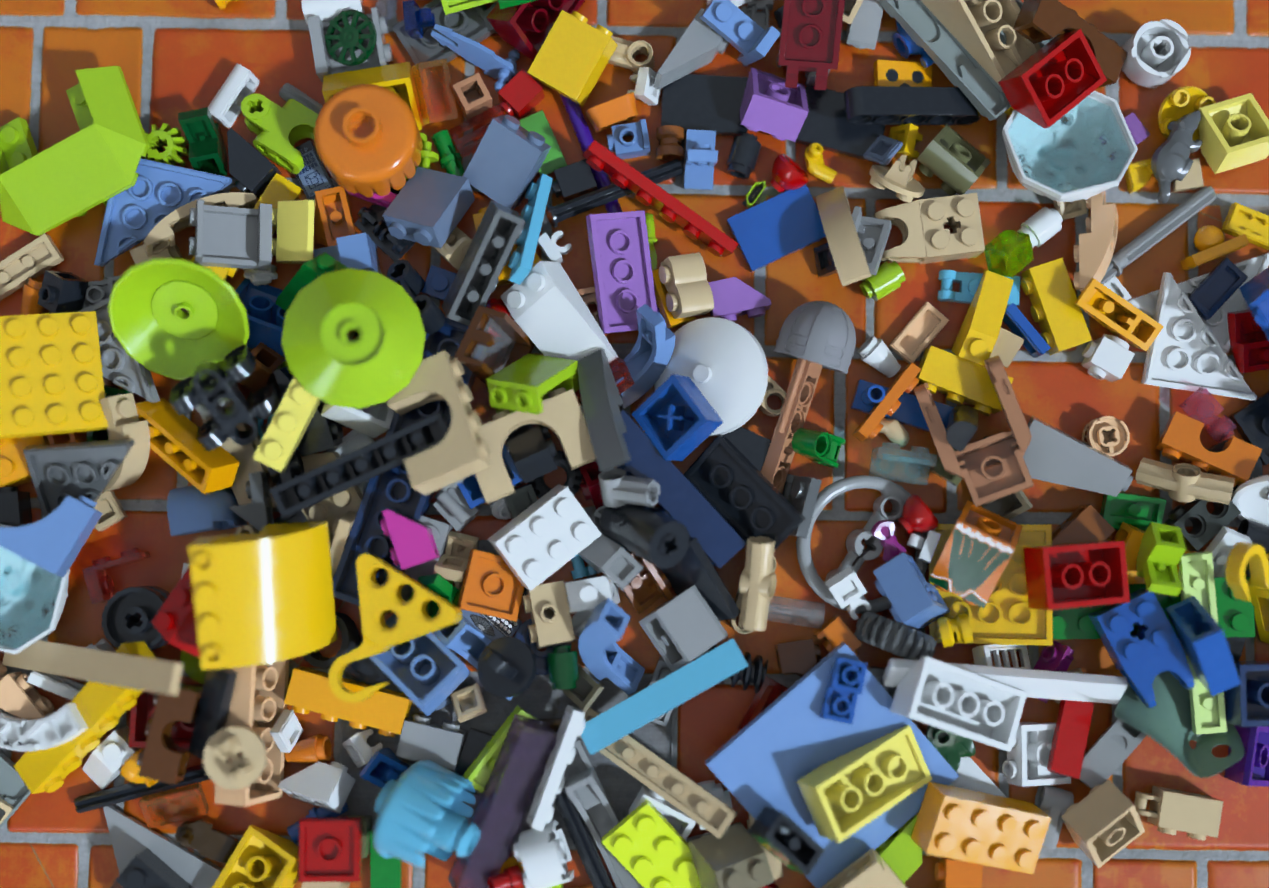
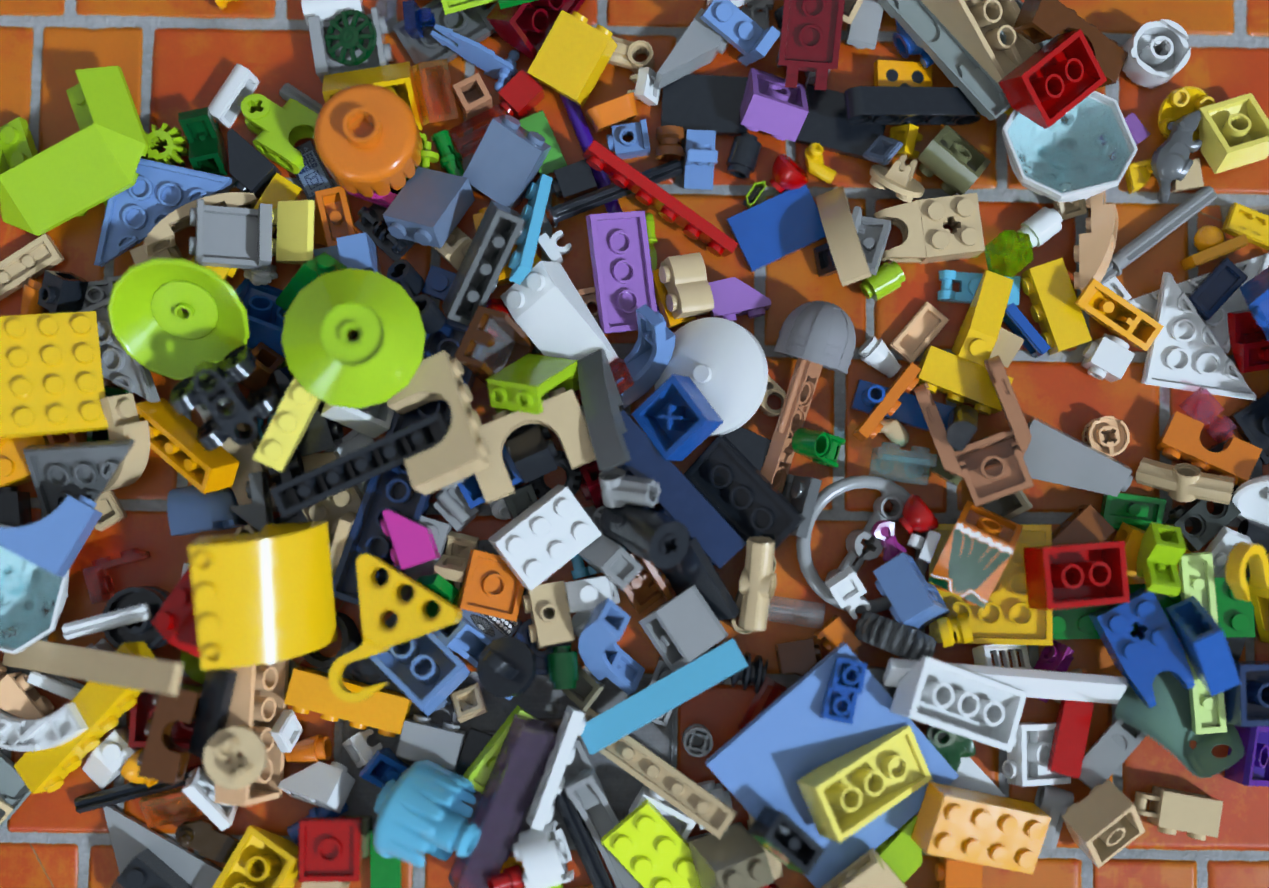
(106, 621): none -> white axle
(202, 793): none -> white tile
(697, 740): none -> light grey wheel

